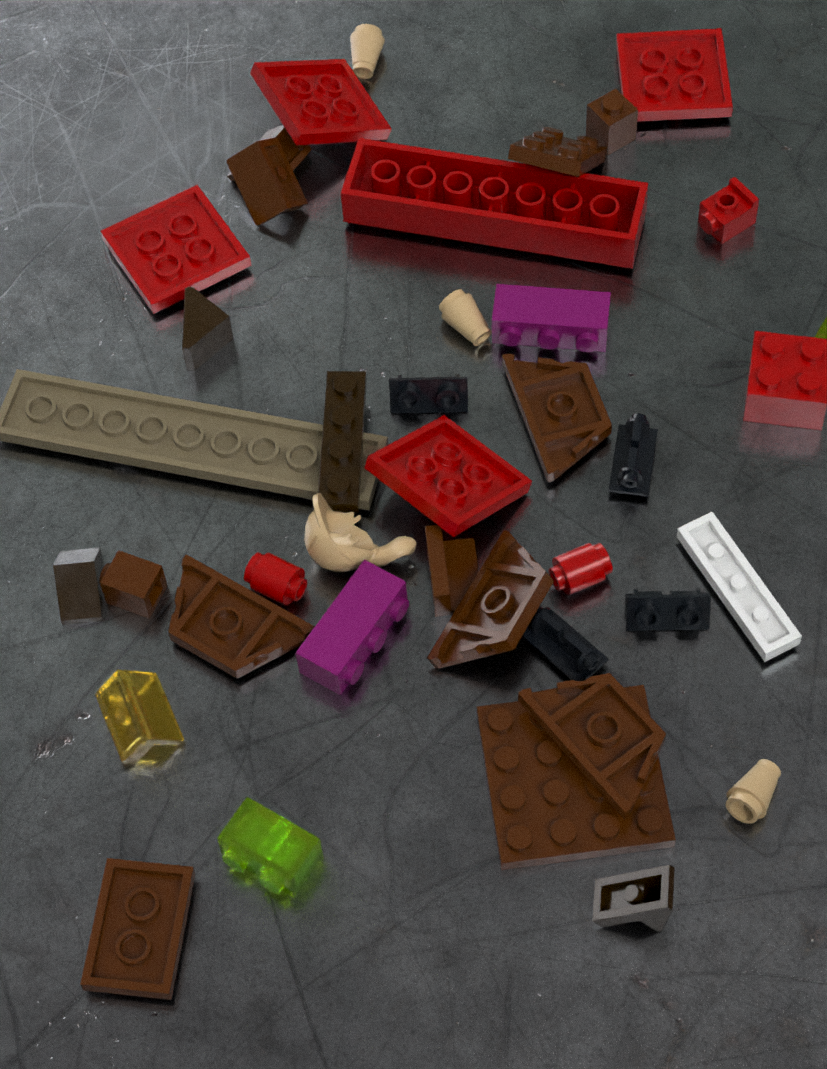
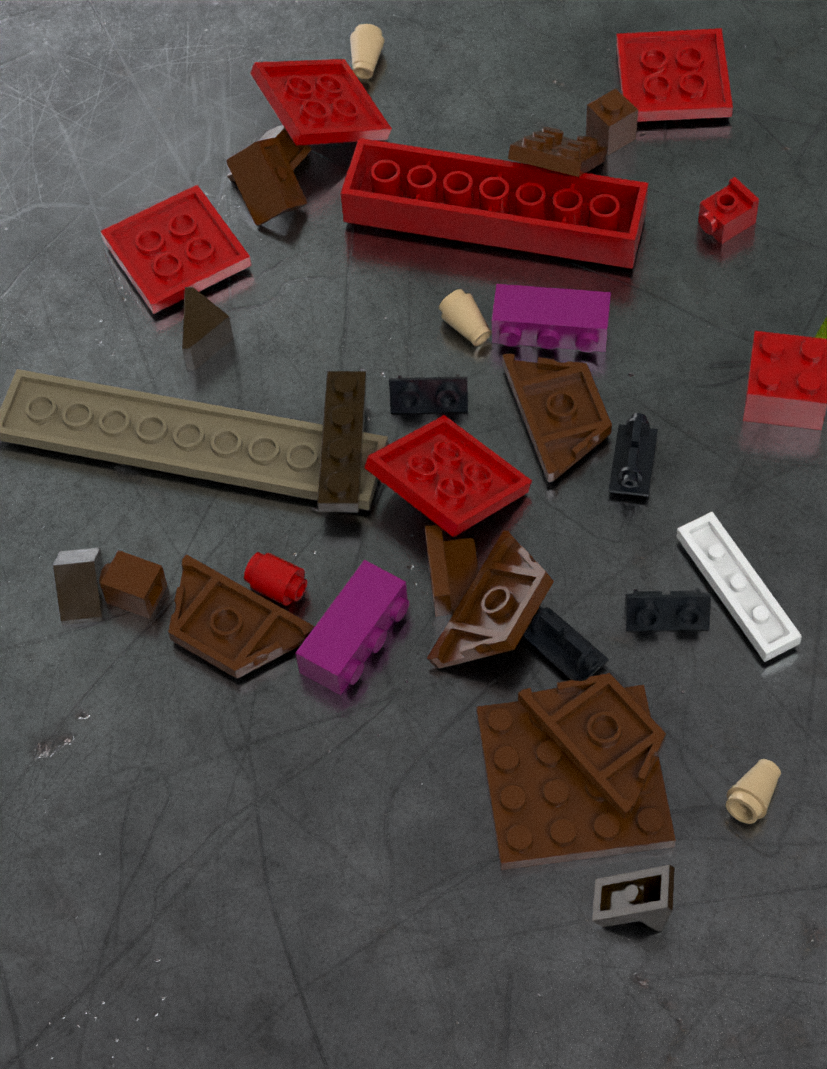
(137, 714): clear yellow panel -> none
(138, 929): reddish brown plate -> none
(269, 848): clear neon green brick -> none
(342, 546): tan piece -> none
(580, 568): red brick -> none

